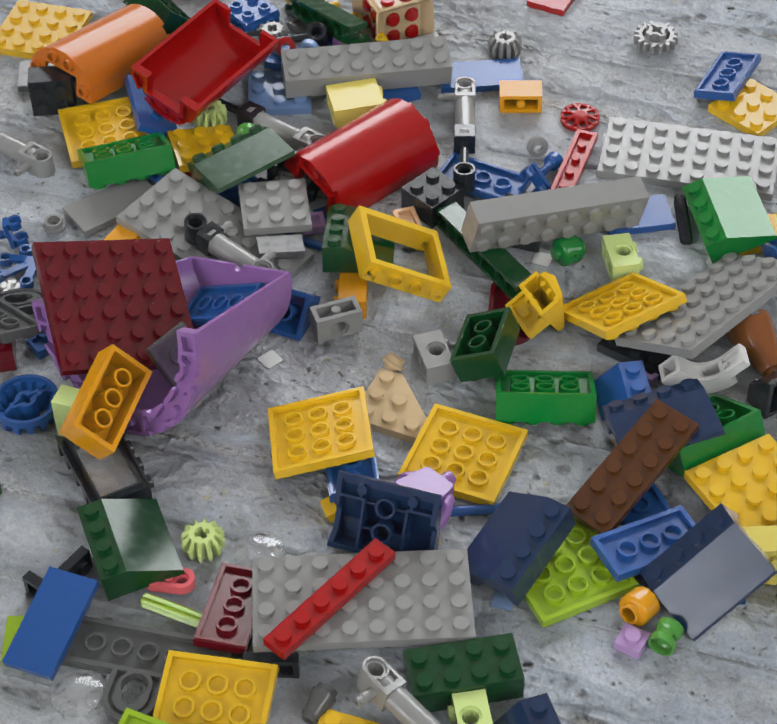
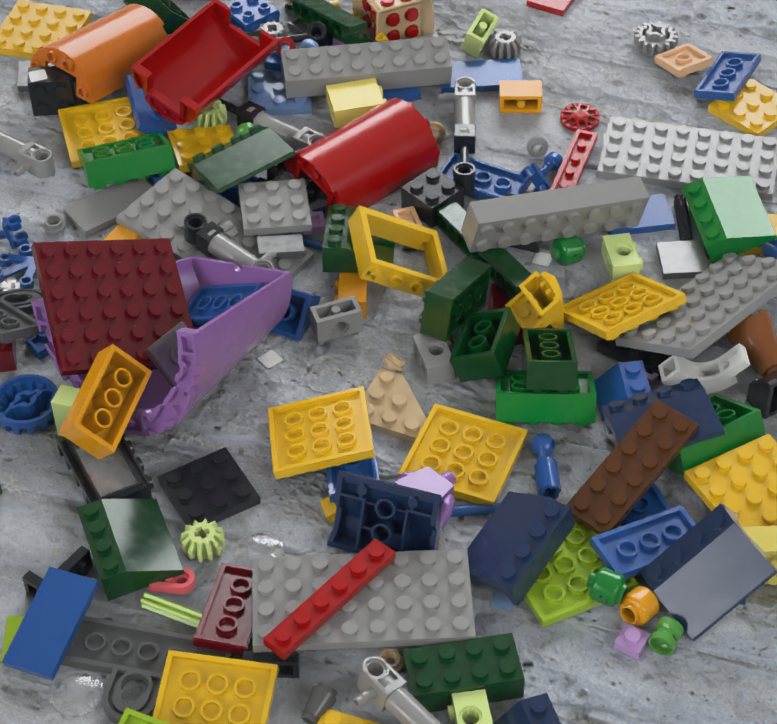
(37, 75): none -> white sticker
(209, 488): none -> black plate
(394, 657): none -> tan plate
(438, 127): none -> tan plate
(453, 297): none -> dark green brick
(479, 32): none -> yellowish green brick
(546, 466): none -> blue piece
(549, 360): none -> dark green brick
(606, 586): none -> green head
(681, 259): none -> tile
(683, 60): none -> light nougat plate

